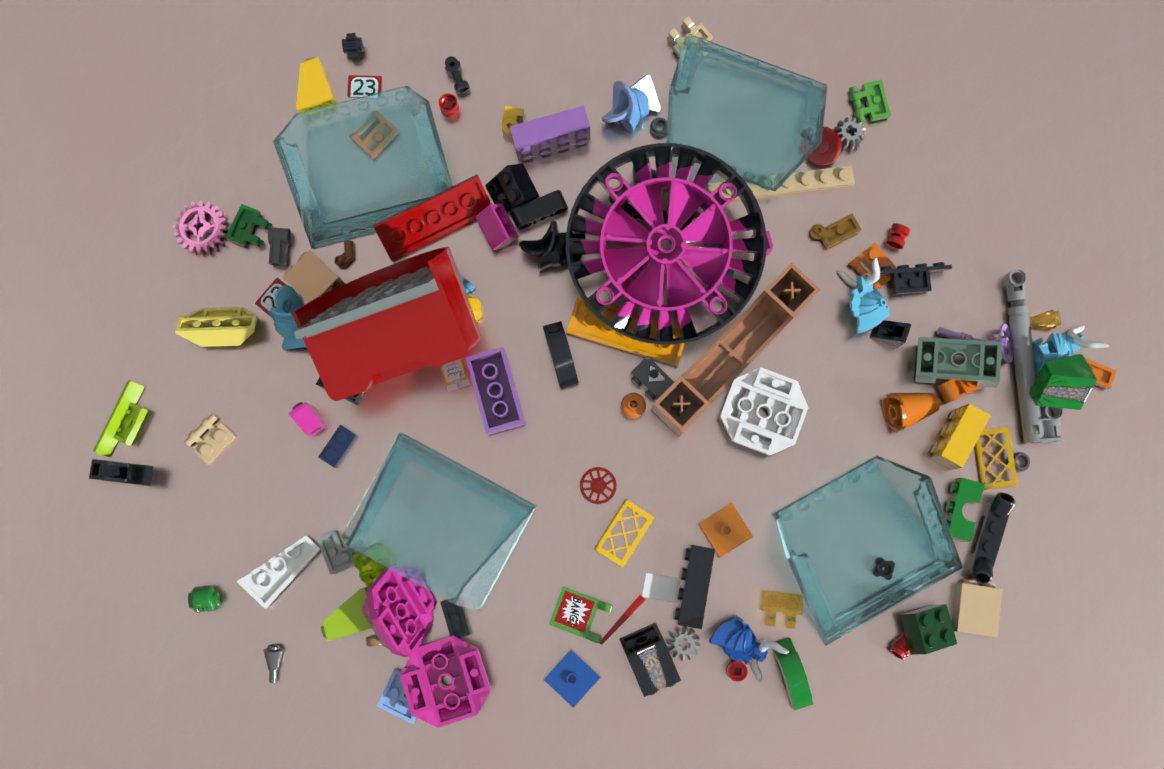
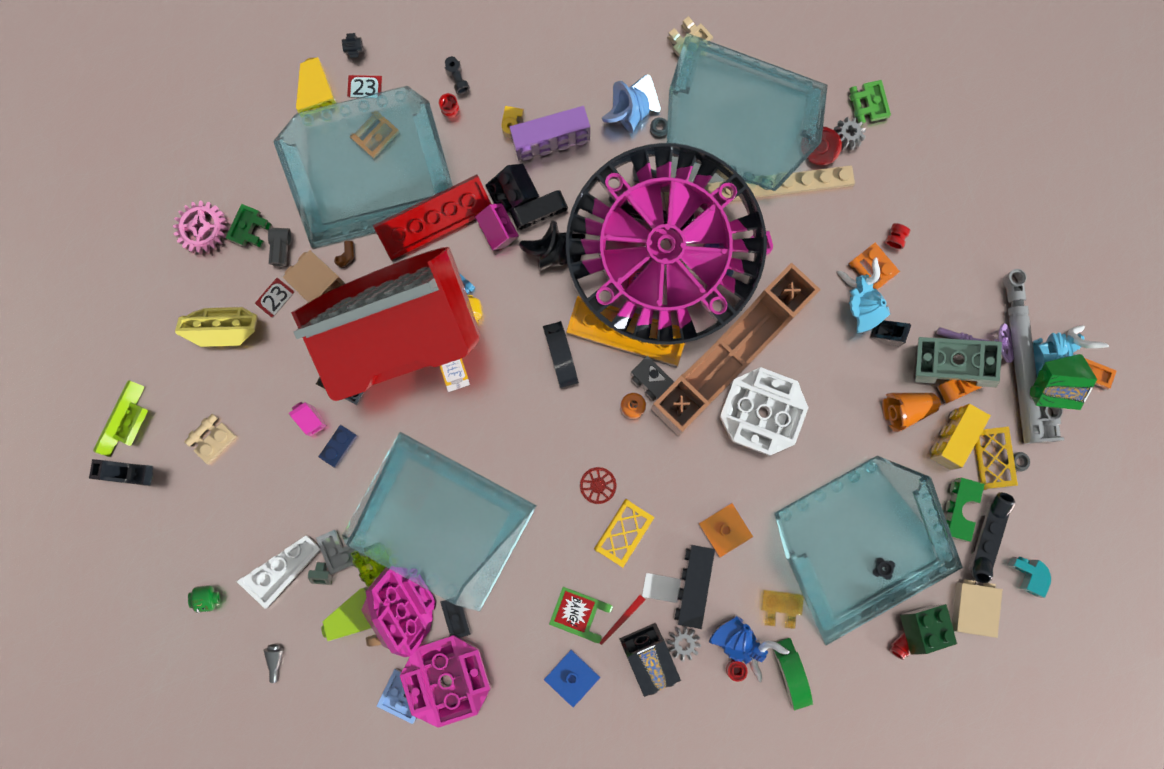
(283, 319): medium azure helmet -> none
(320, 575): none -> sand green tile
(495, 391): medium lavender brick -> none
(836, 231): pearl gold hinge -> none
(912, 280): black bracket -> none
(1036, 578): none -> teal brick
(1046, 320): clear yellow cone -> none

